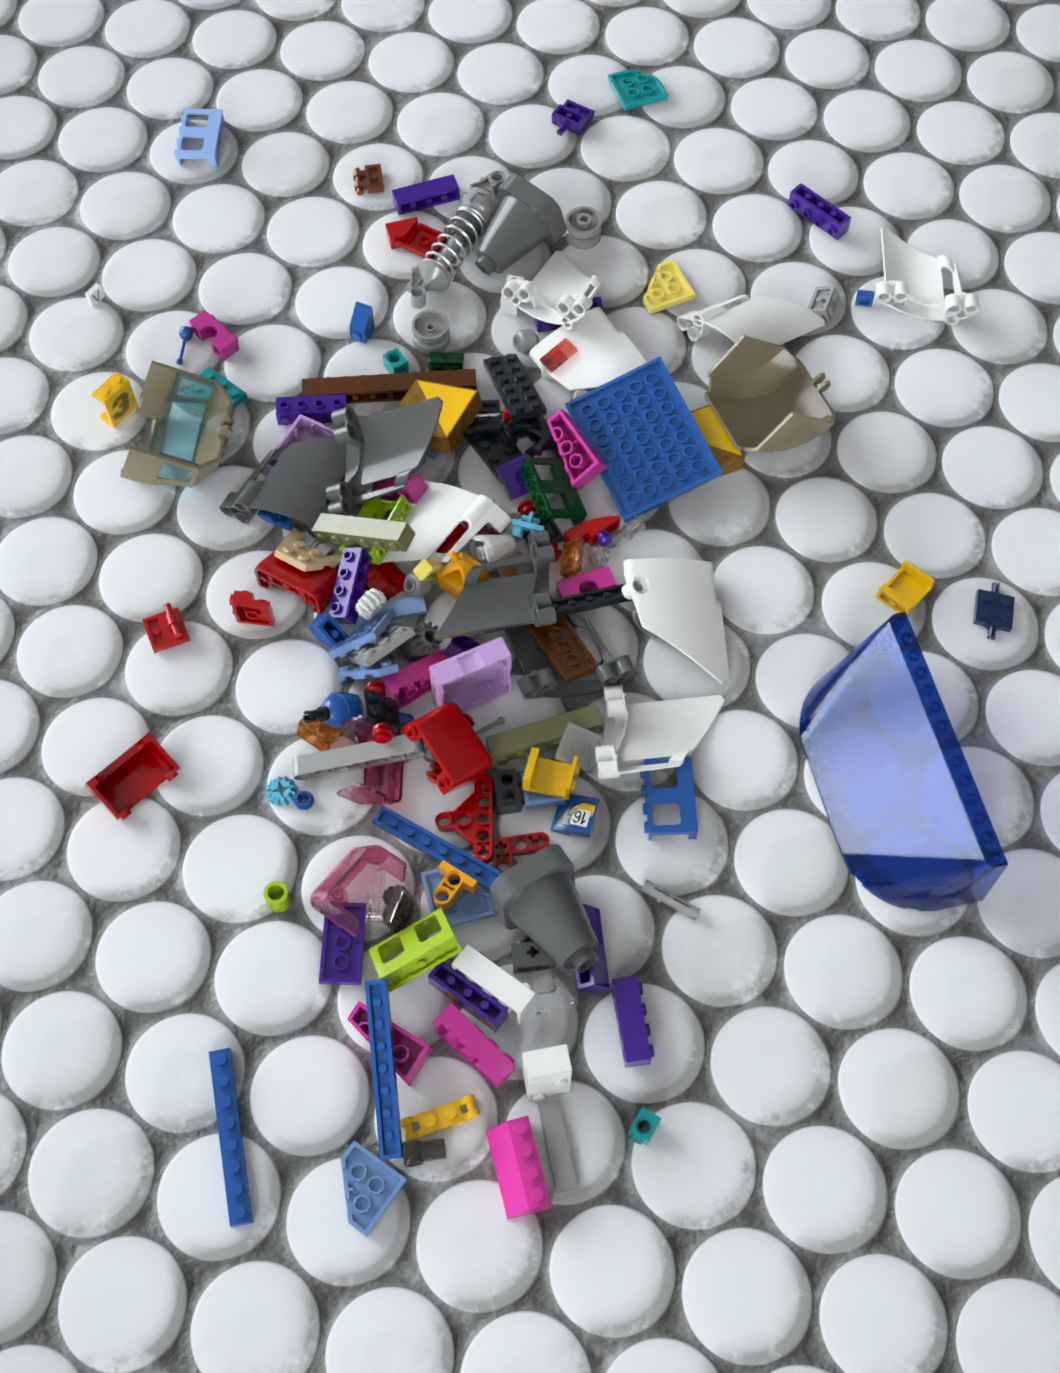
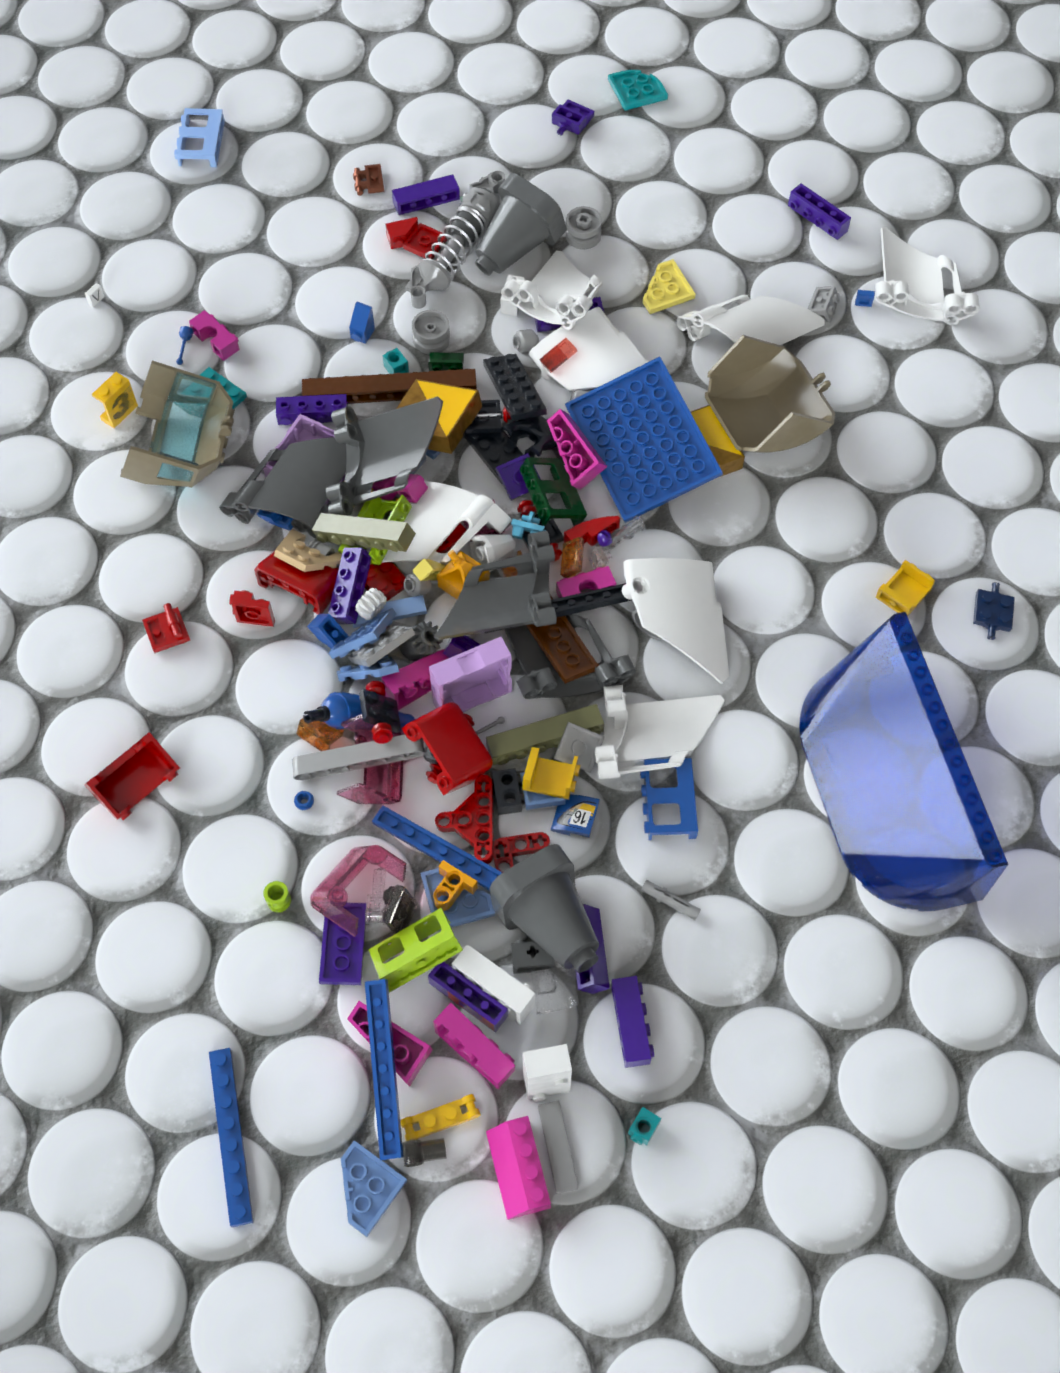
(289, 794): medium azure gear -> none

